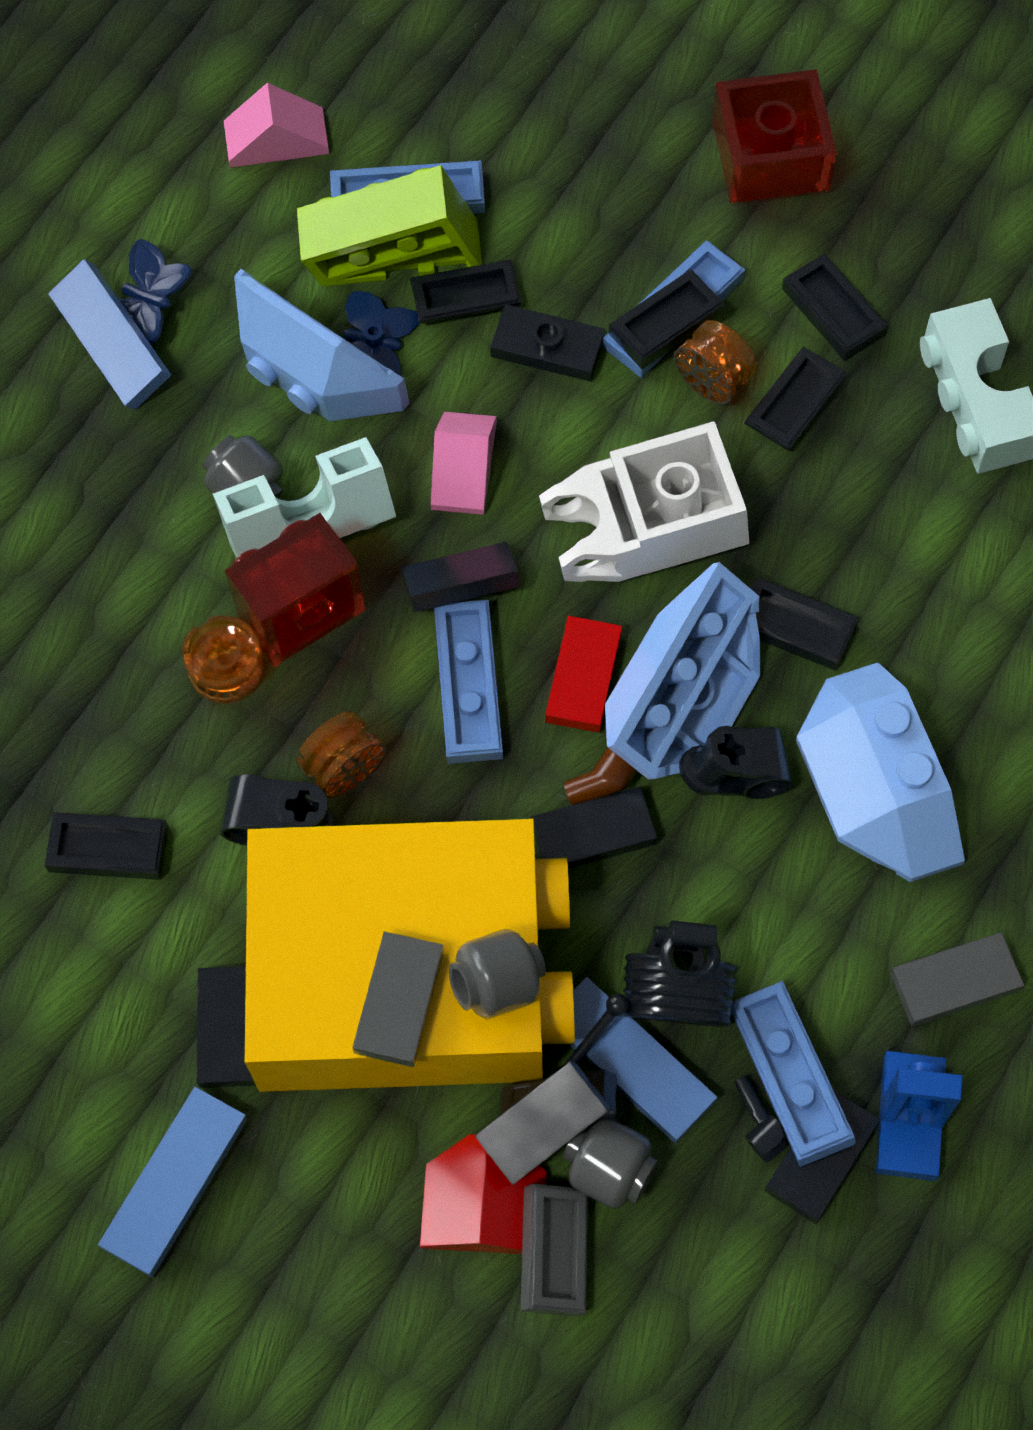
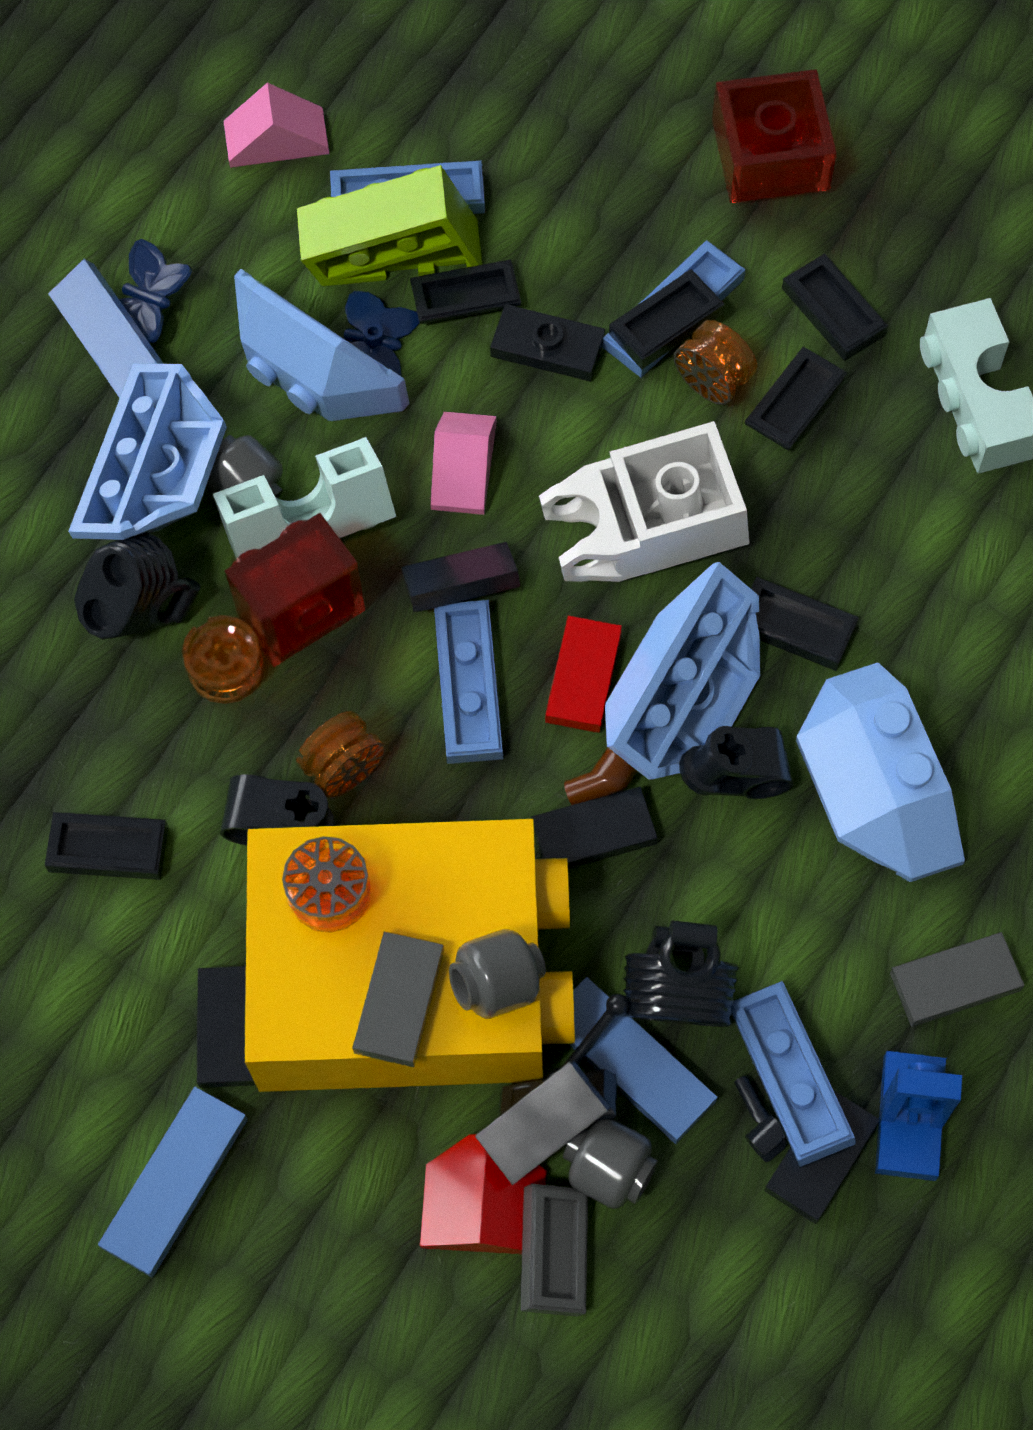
(127, 587): none -> black piece
(151, 456): none -> light blue wedge
(326, 885): none -> clear orange wheel

